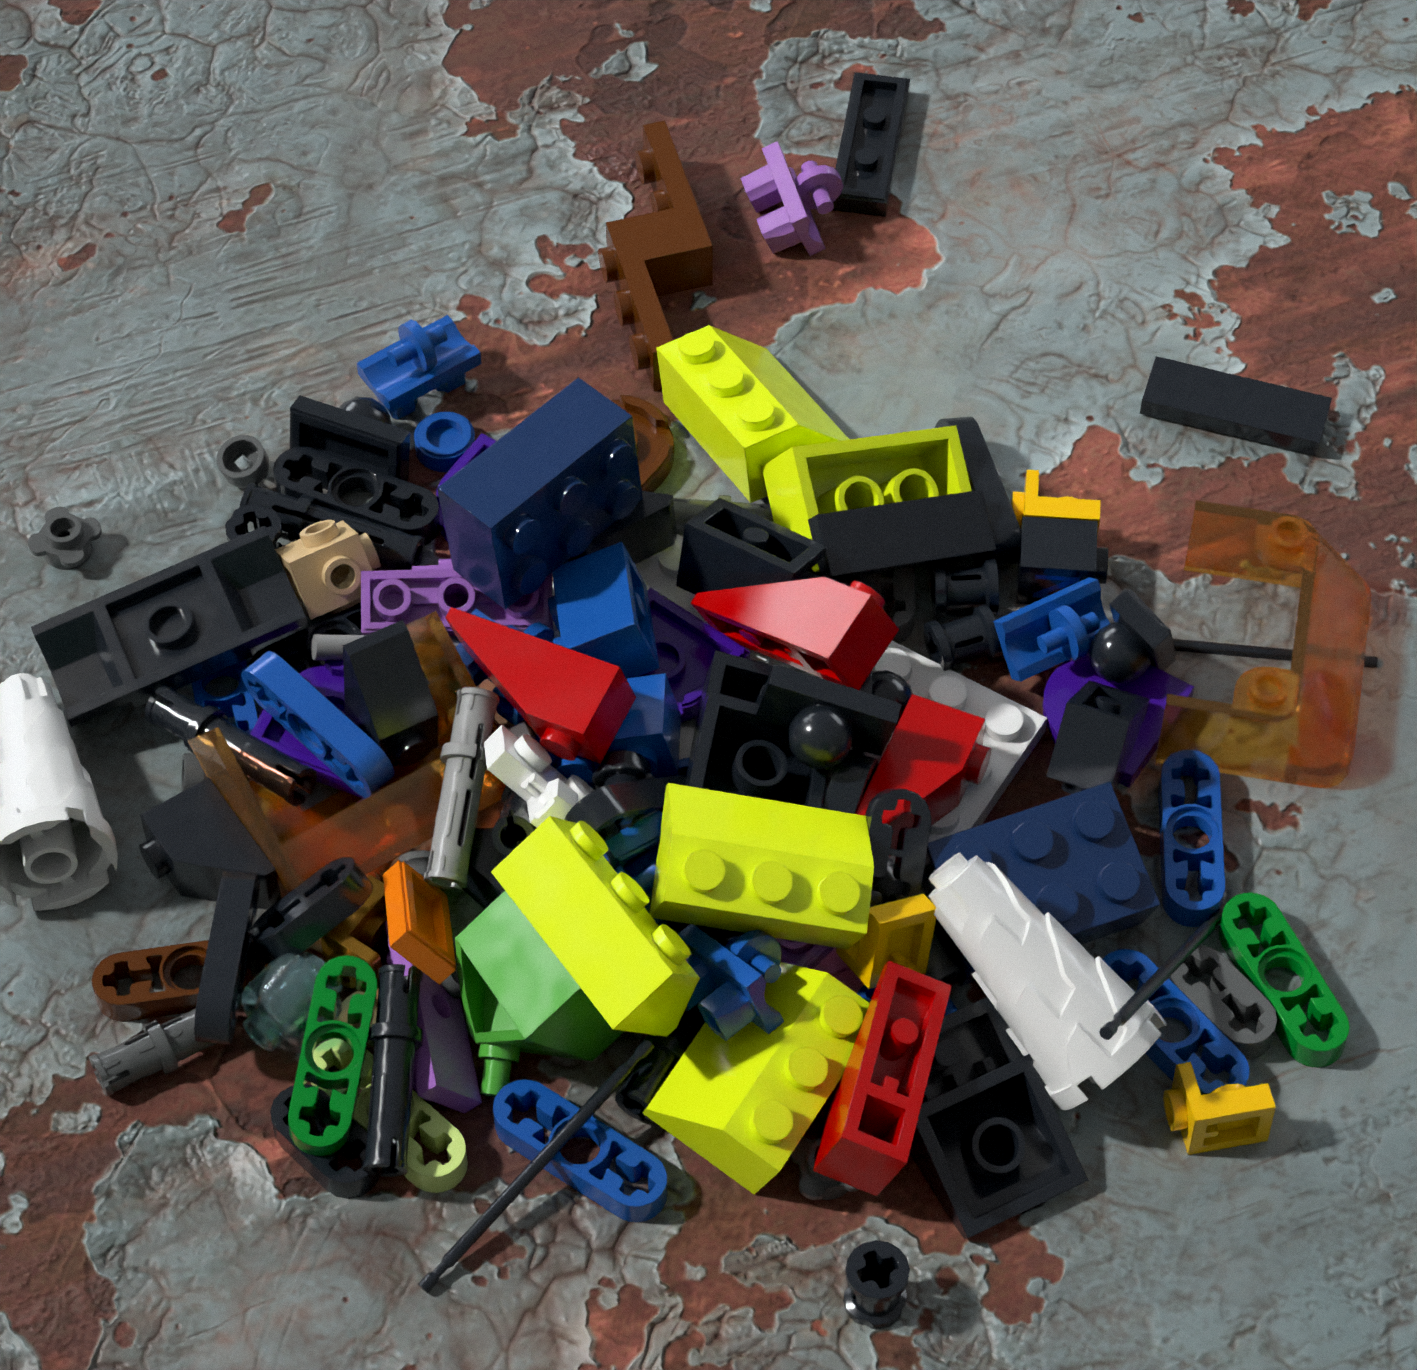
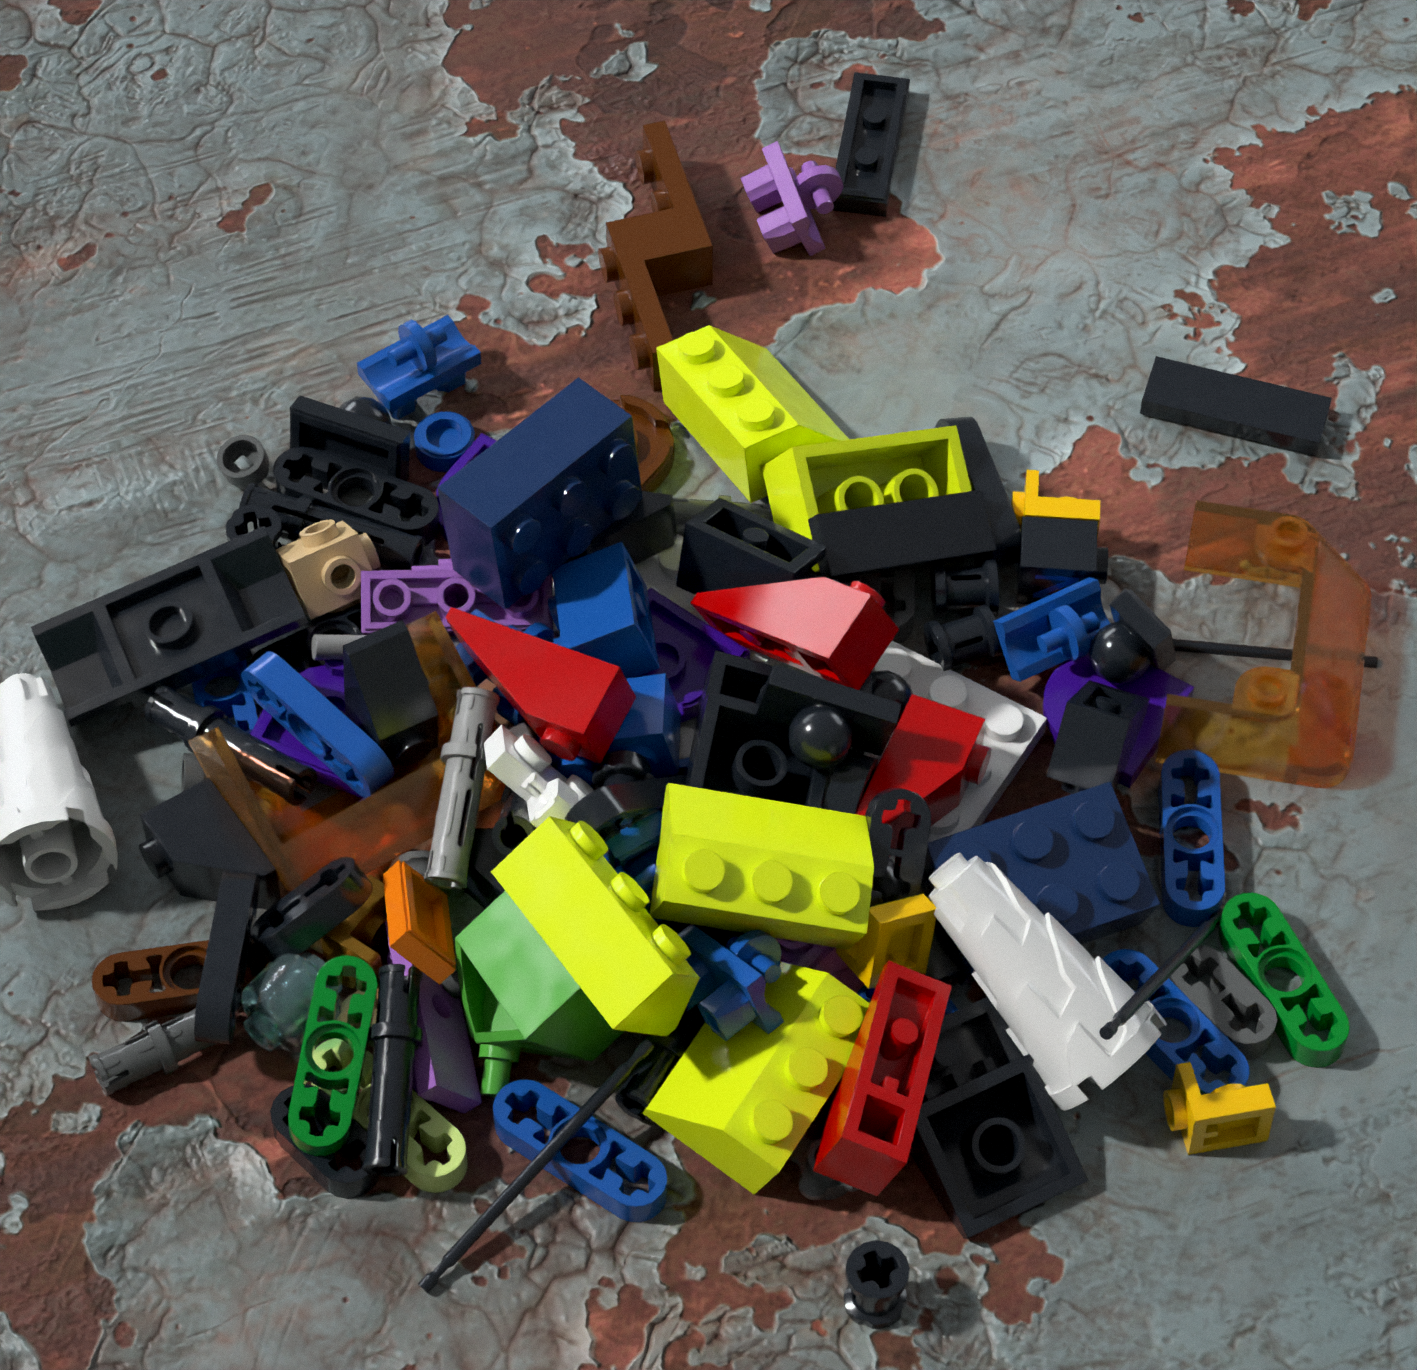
(67, 551): dark grey plate -> none

